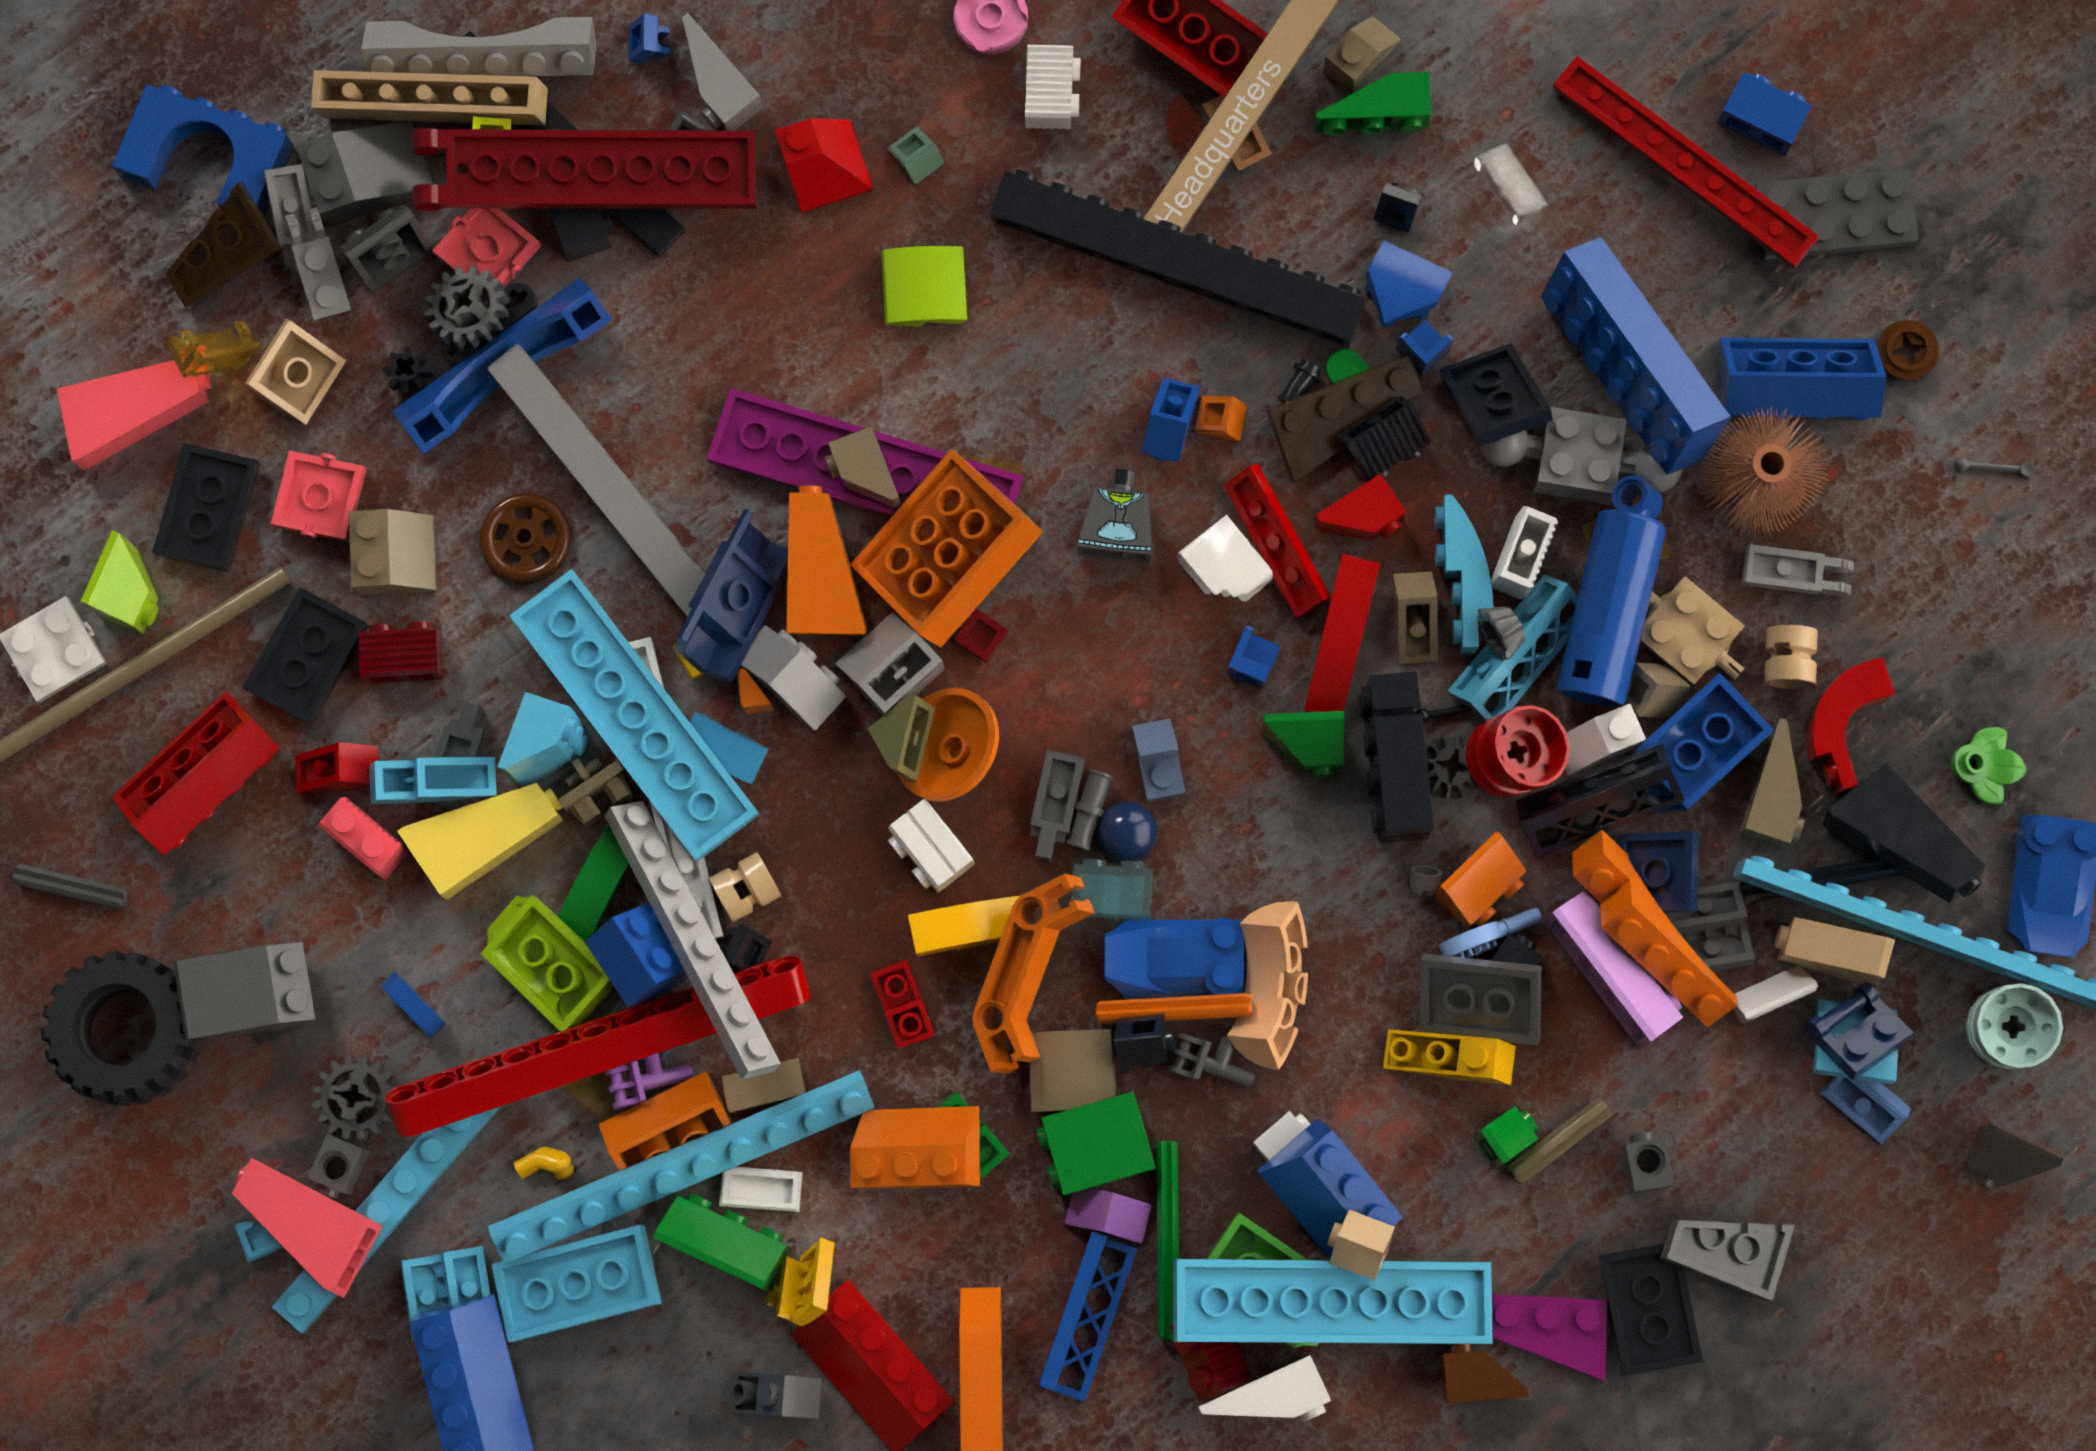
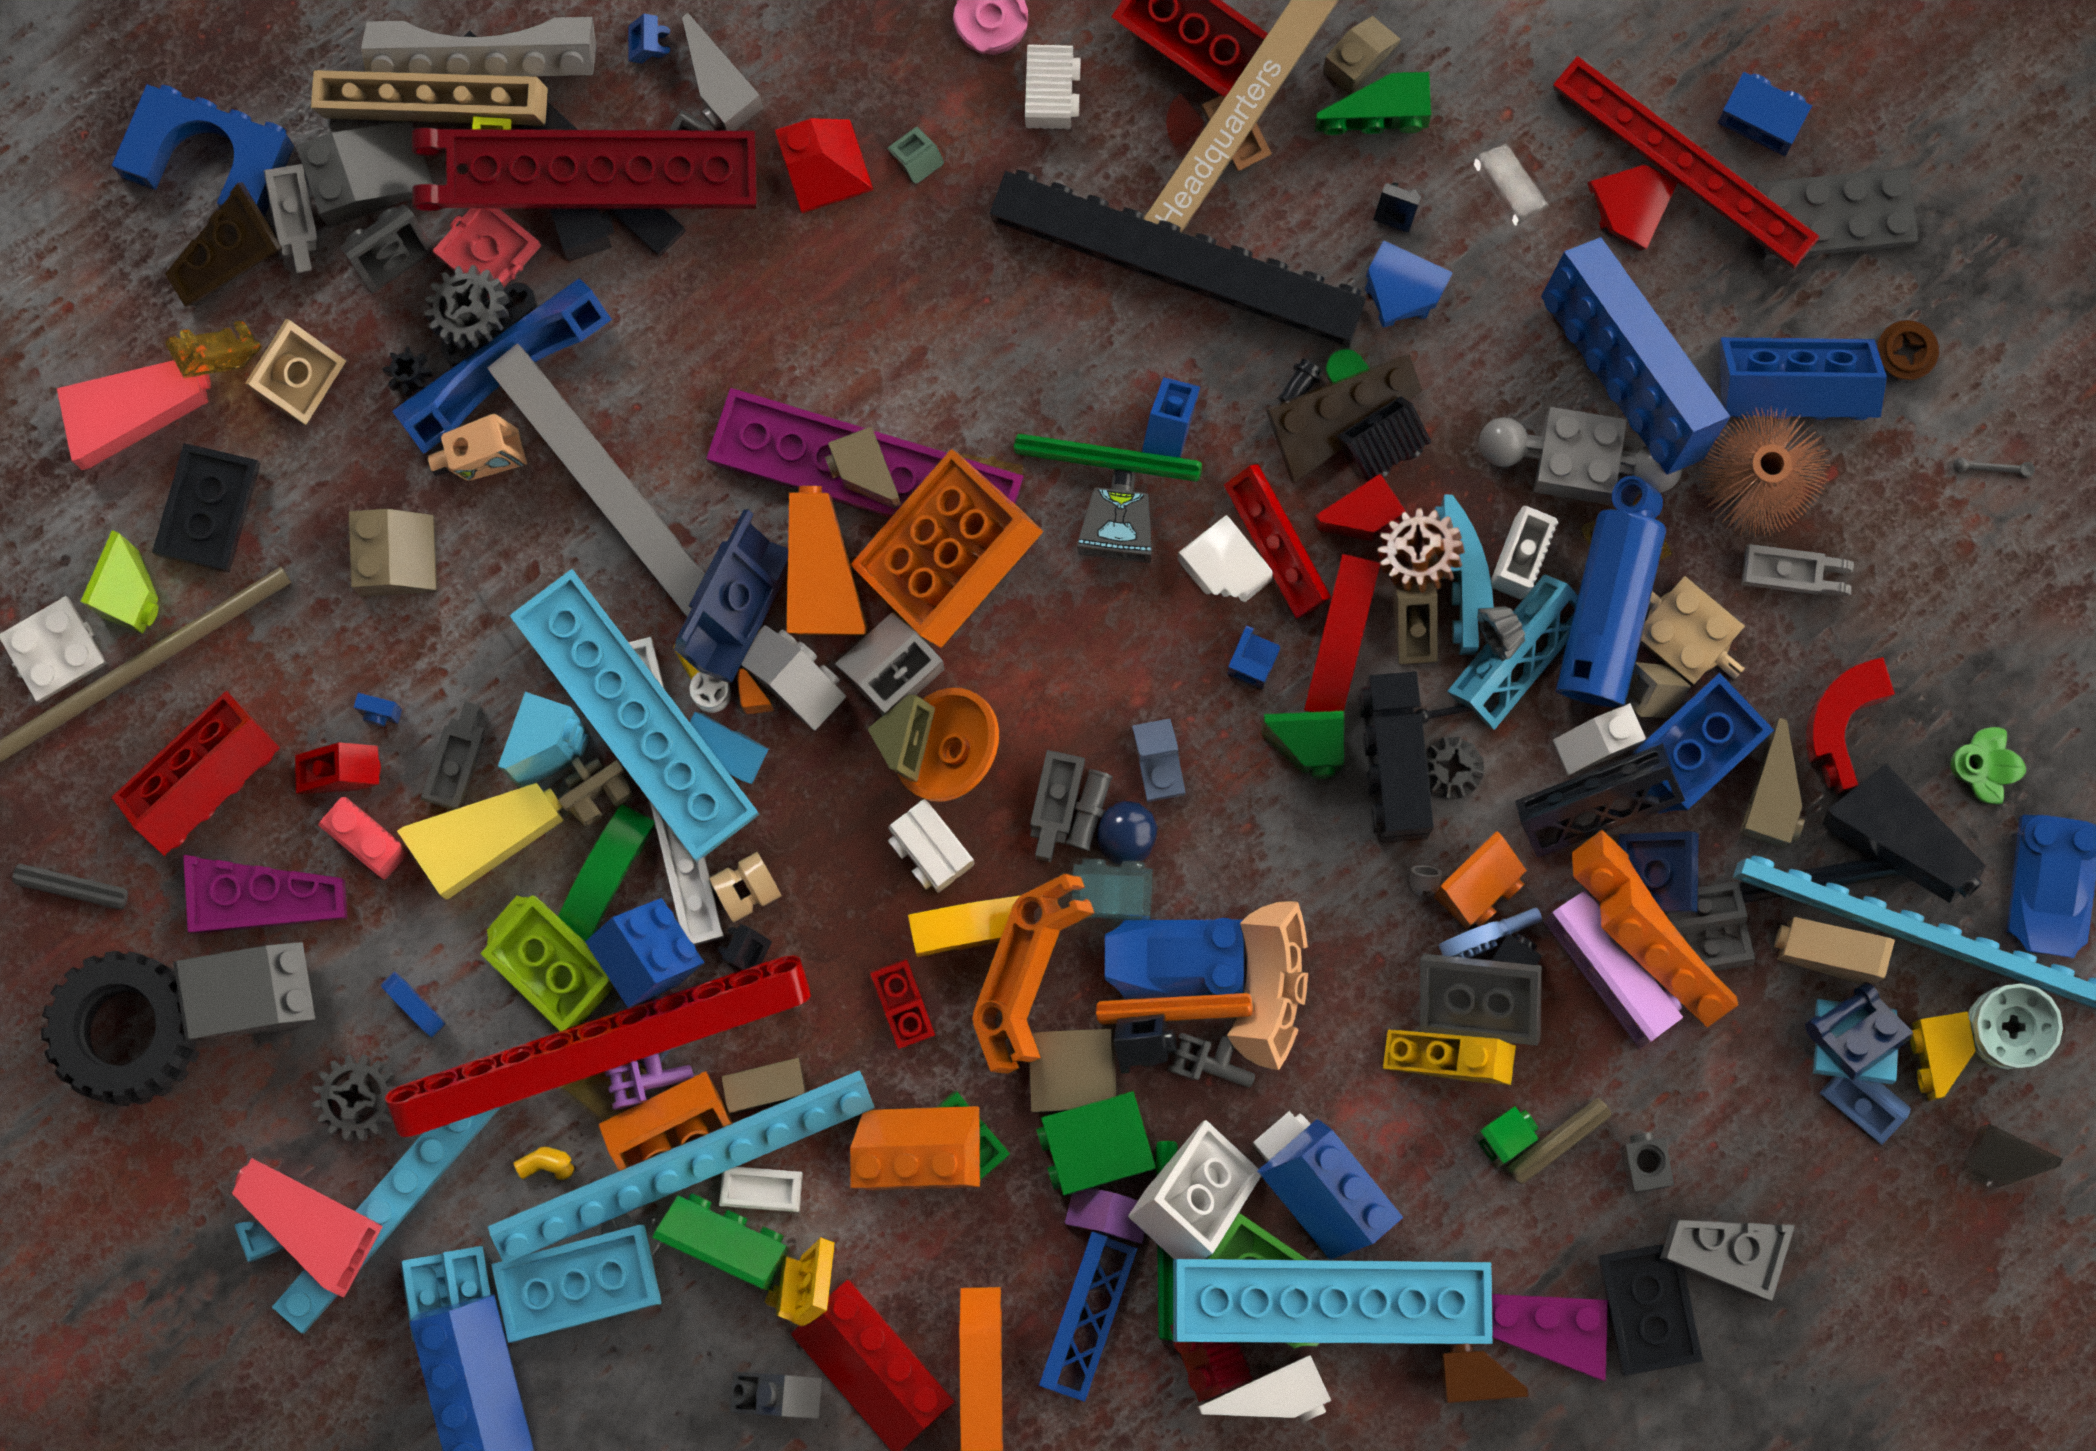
(248, 897): none -> magenta wing
(305, 656): black plate -> none
(317, 269): light grey hinge -> none
(318, 496): coral plate -> none
(331, 1149): dark grey brick -> none
(377, 710): none -> blue plate
(401, 653): dark red brick -> none
(432, 780): medium azure slope -> none
(479, 449): none -> light nougat torso
(527, 570): reddish brown plate -> none
(692, 940): light grey plate -> none
(708, 685): none -> white wheel
(924, 285): lime slope -> none
(981, 636): dark red plate -> none
(1108, 457): none -> green axle
(1196, 1195): none -> white slope
(1221, 417): orange slope -> none
(1360, 1244): tan brick -> none
(1424, 346): blue panel -> none
(1436, 556): none -> gear
(1495, 394): black plate -> none
(1535, 746): red wheel -> none
(1632, 203): none -> red slope
(1773, 993): white slope -> none
(1791, 656): tan wheel -> none
(1943, 1050): none -> yellow slope

